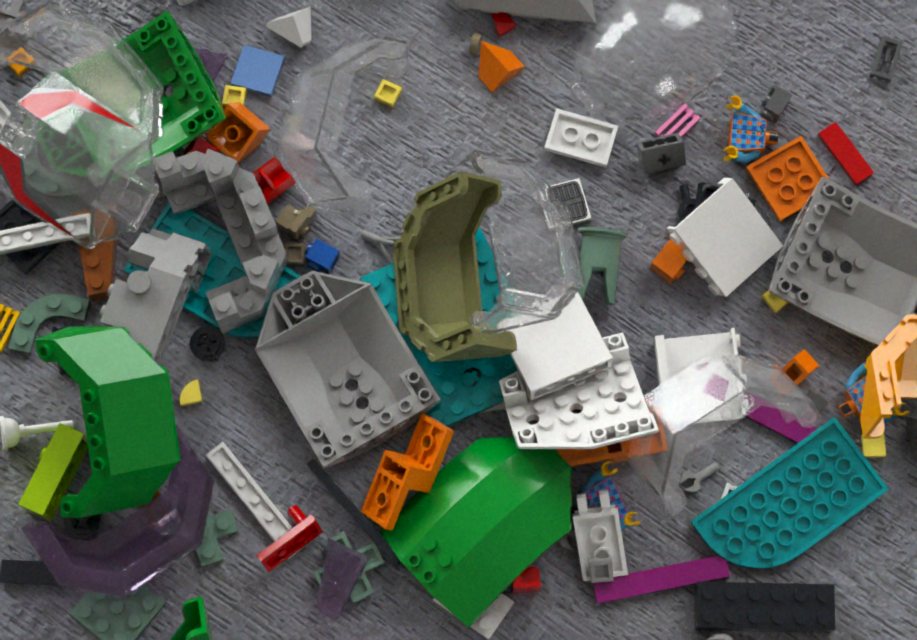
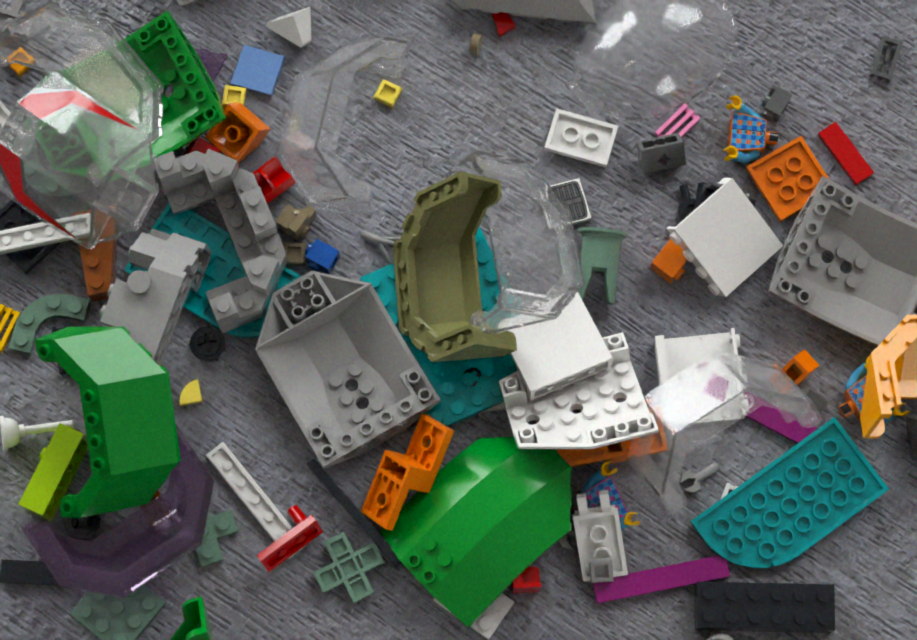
(340, 575): clear purple wing -> none
(497, 66): orange slope -> none
(774, 301): light yellow tile -> none
(873, 447): light yellow tile -> none

